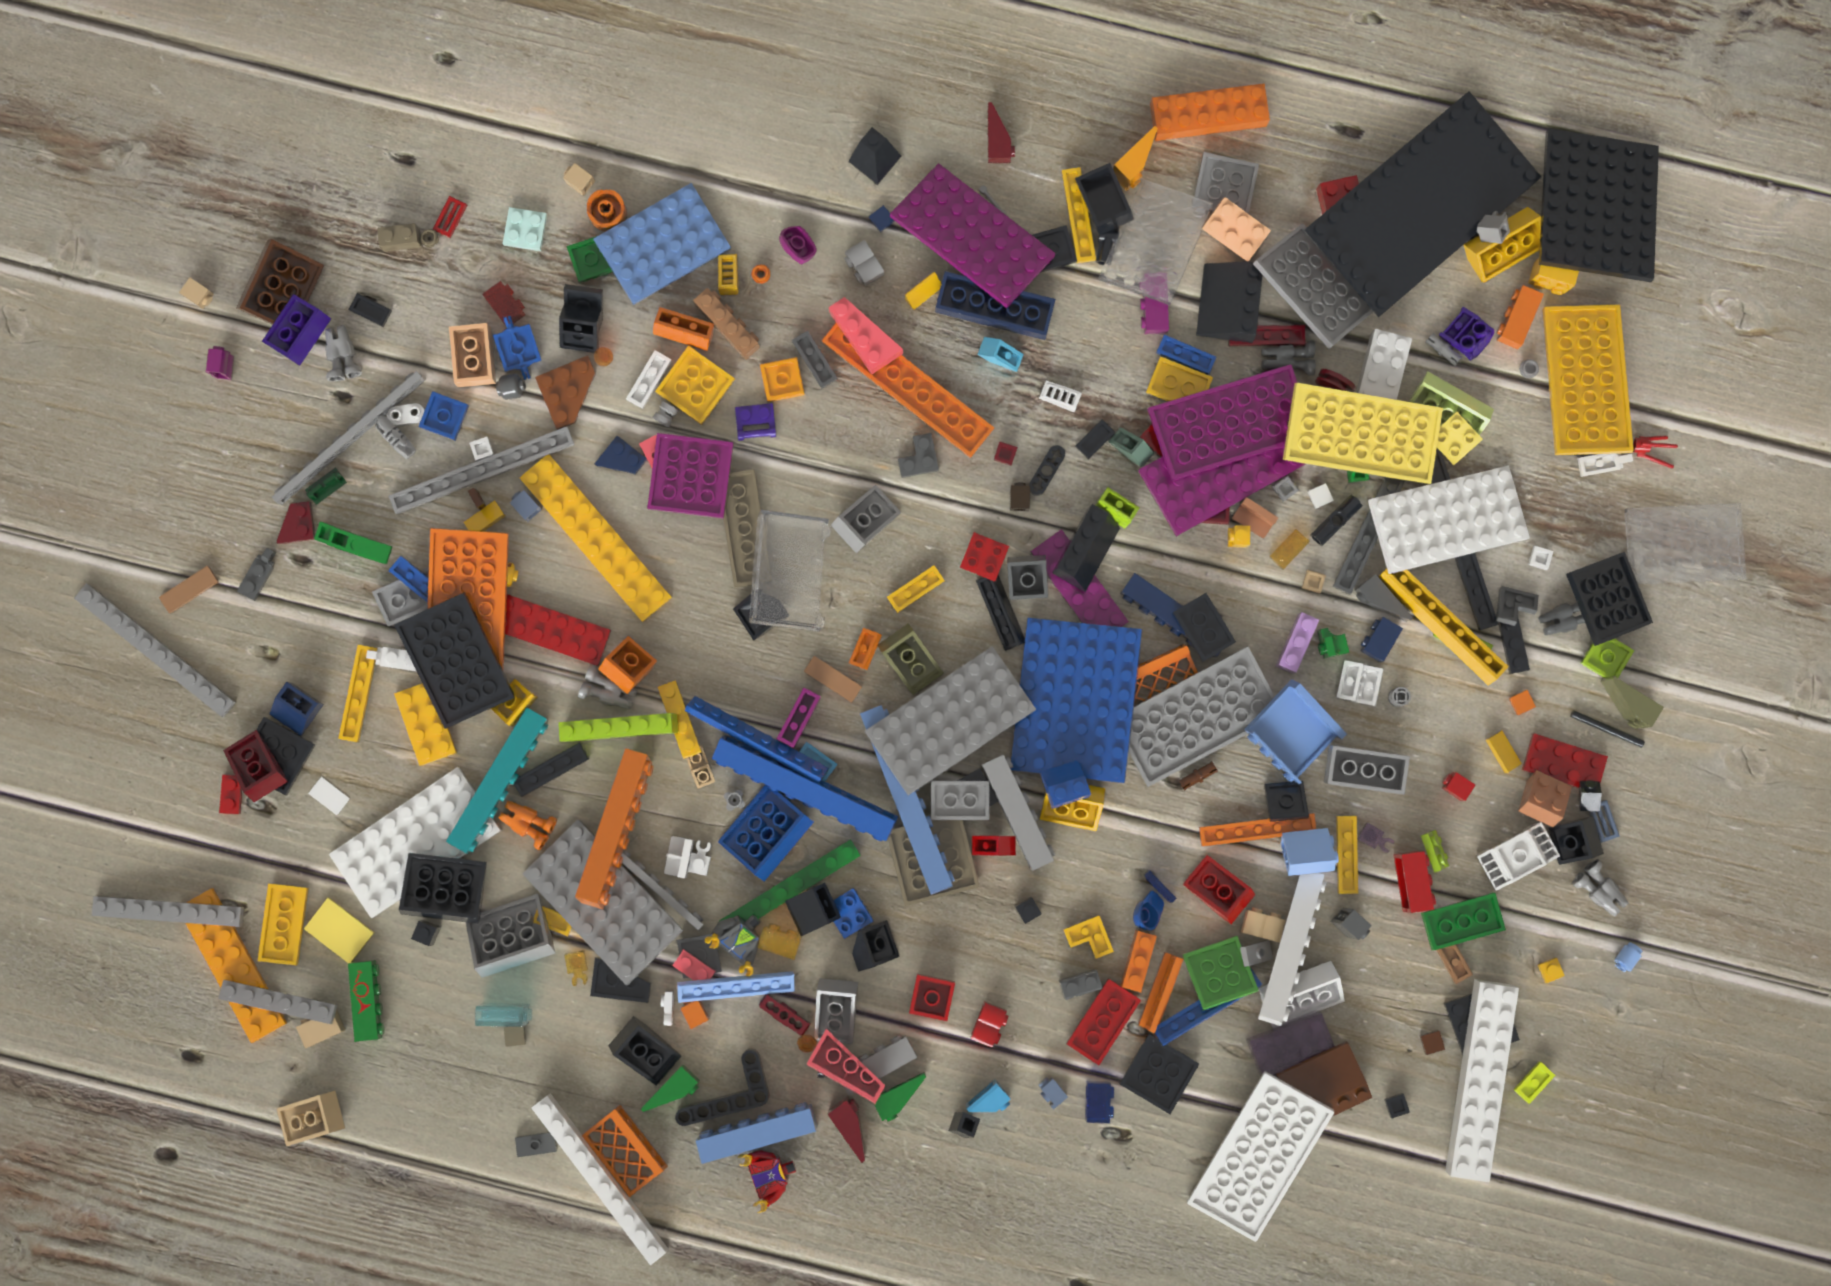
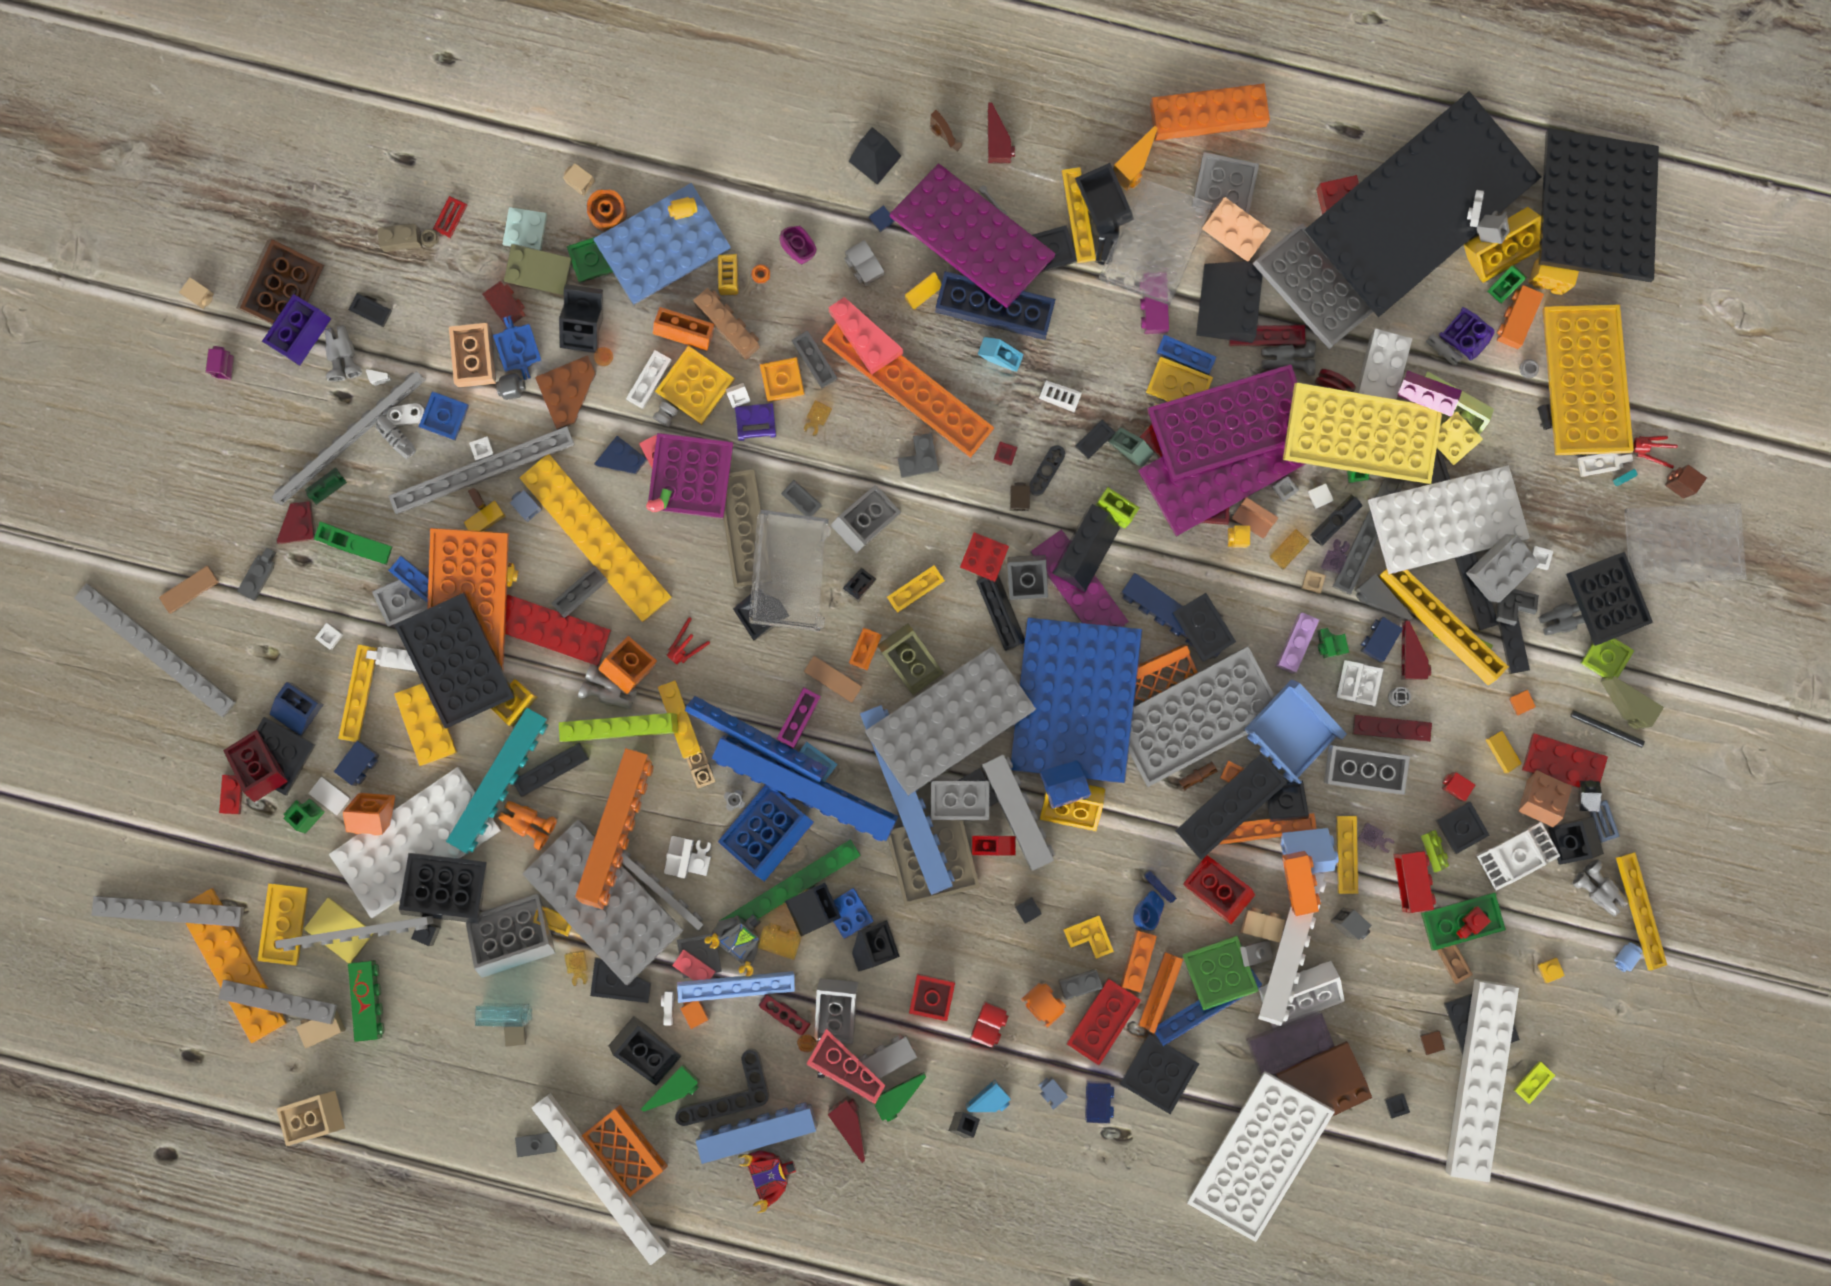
(303, 815): none -> green brick
(329, 636): none -> white plate
(357, 763): none -> dark blue brick
(362, 932): none -> light grey plate
(369, 813): none -> orange slope
(377, 378): none -> white slope
(537, 269): none -> olive slope
(579, 591): none -> dark grey plate
(660, 503): none -> arm
(677, 653): none -> red plant
(682, 208): none -> yellow brick
(737, 395): none -> white plate
(801, 499): none -> dark grey plate
(818, 415): none -> clear yellow plate
(859, 584): none -> black slope
(940, 127): none -> reddish brown plate
(1043, 1004): none -> orange brick
(1230, 771): none -> orange plate
(1230, 806): none -> black plate
(1301, 883): none -> orange brick
(1336, 559): none -> clear purple plate
(1392, 728): none -> dark red plate
(1413, 658): none -> dark red slope
(1429, 393): none -> brick
(1462, 827): none -> black plate
(1474, 213): none -> white plate
(1474, 922): none -> red plate
(1502, 568): none -> light grey brick
(1506, 283): none -> green slope
(1545, 416): none -> black pin
(1625, 477): none -> teal tile
(1641, 911): none -> yellow plate
(1685, 481): none -> copper brick

